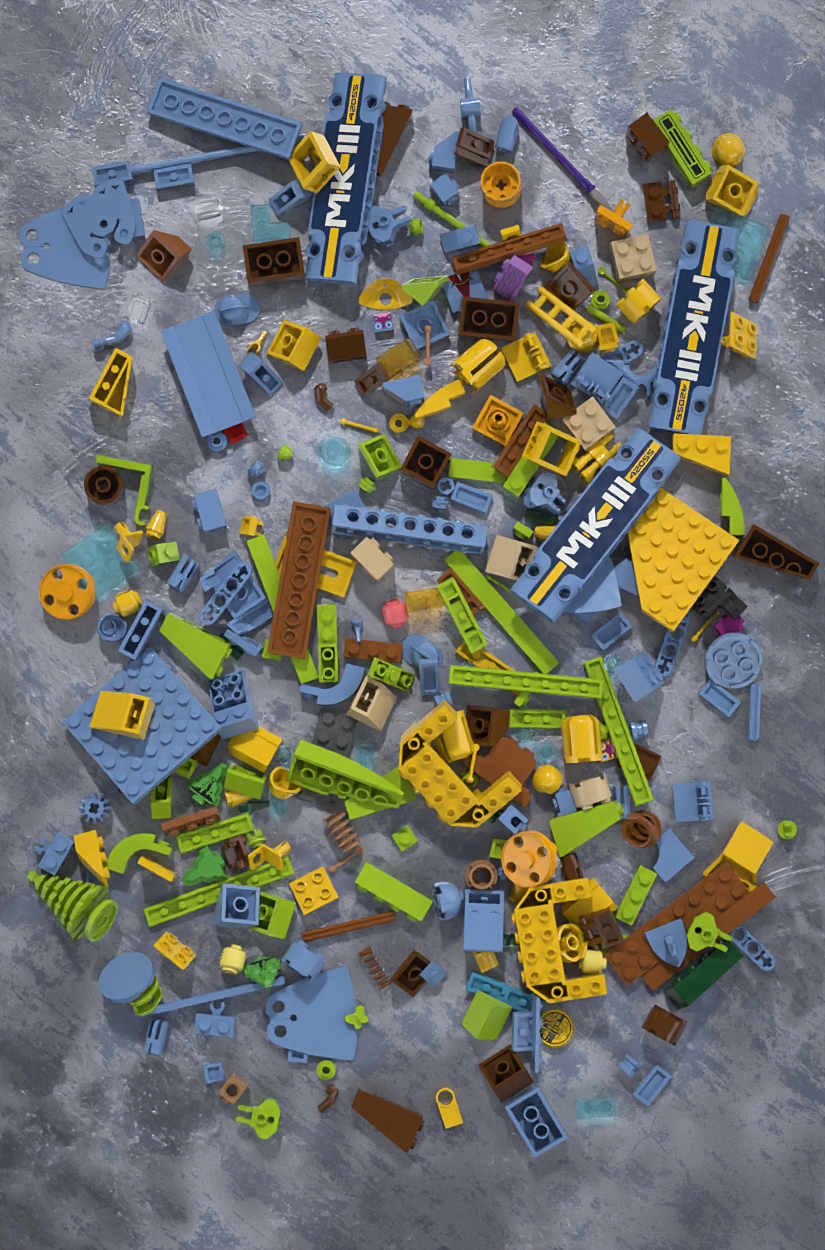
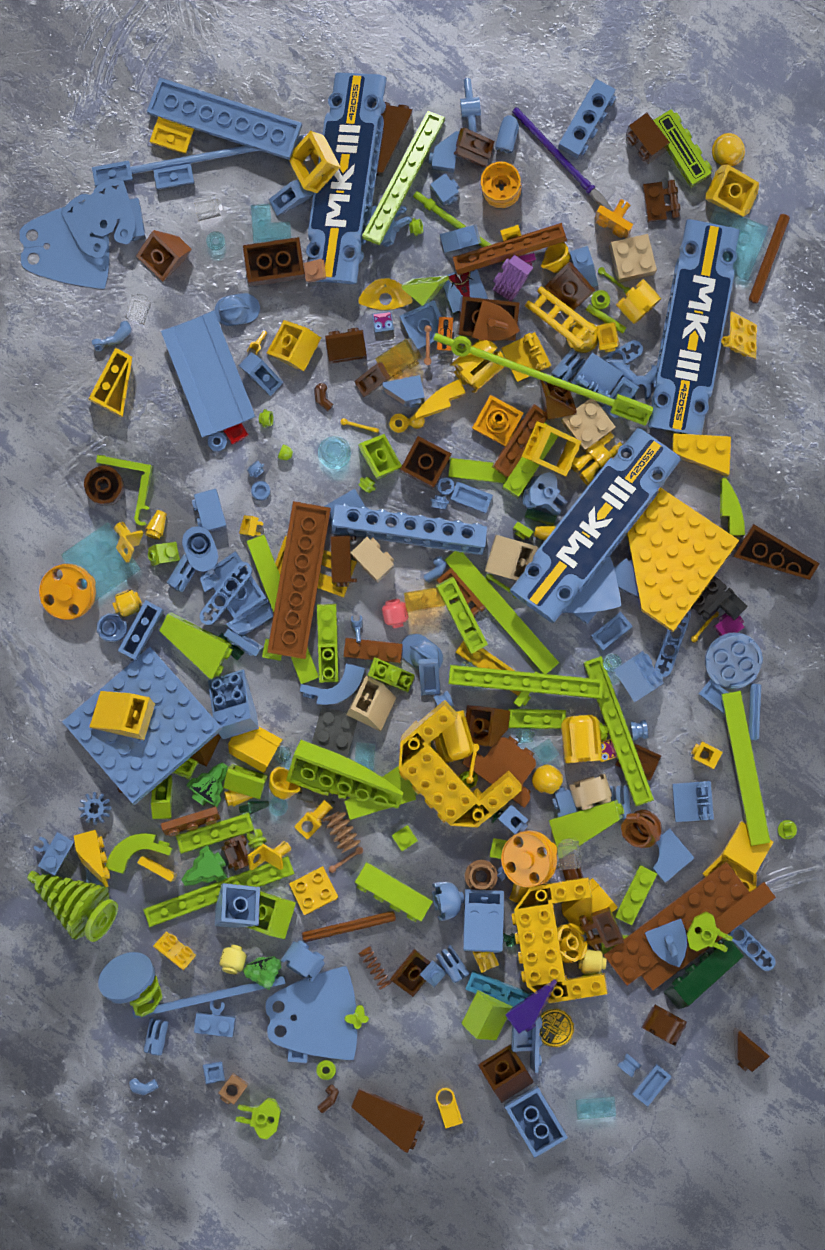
(143, 1089): none -> medium blue arm
(171, 135): none -> yellow plate
(200, 548): none -> medium blue piece
(266, 418): none -> lime plate
(314, 270): none -> nougat plate
(315, 818): none -> yellow bracket
(341, 560): none -> reddish brown brick
(403, 178): none -> tile
(438, 570): none -> medium blue arm
(445, 328): none -> orange sticker
(457, 969): none -> medium blue arm
(494, 323): none -> dark orange shield
(529, 1010): none -> dark purple slope
(569, 854): none -> clear brick
(598, 91): none -> medium blue brick
(620, 405): none -> lime bar
(713, 754): none -> yellow brick
(745, 768): none -> lime tile
(747, 1052): none -> reddish brown slope

